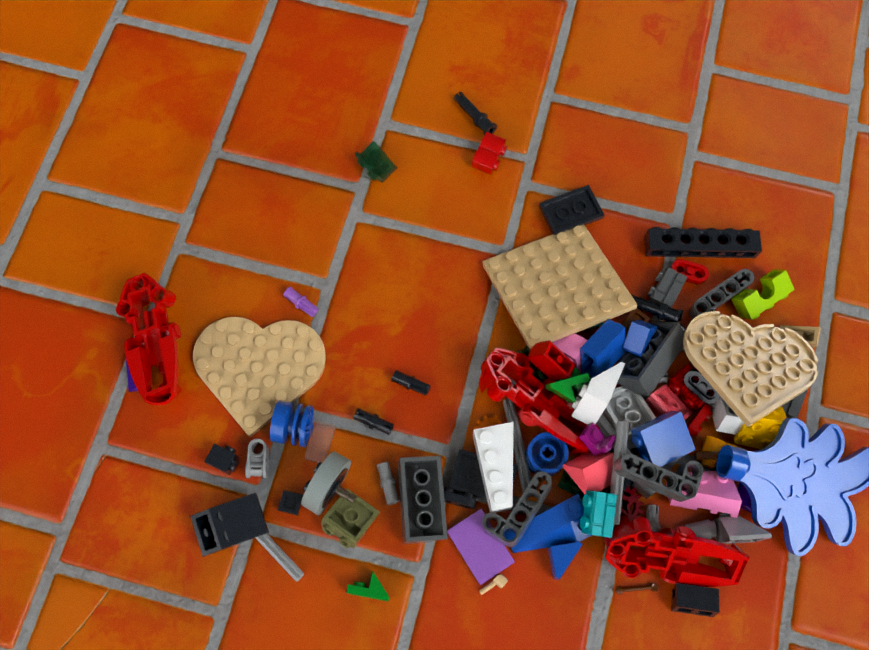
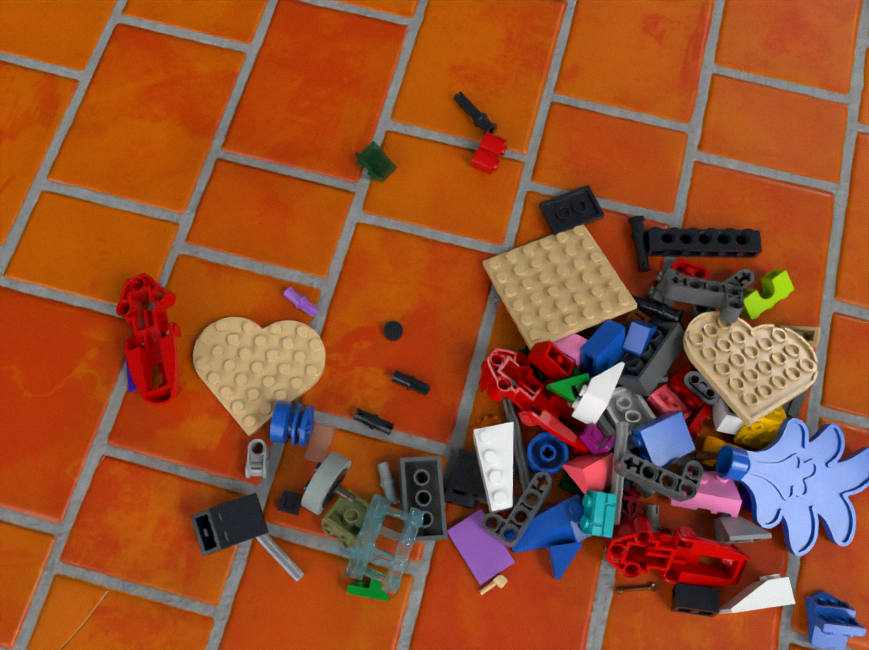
(223, 459): black brick -> none
(367, 538): none -> clear light blue fence
(393, 331): none -> black tile
(638, 235): none -> black pin
(703, 529): light grey cone -> none
(706, 293): none -> dark grey beam
(766, 593): none -> white slope
(831, 621): none -> blue piece

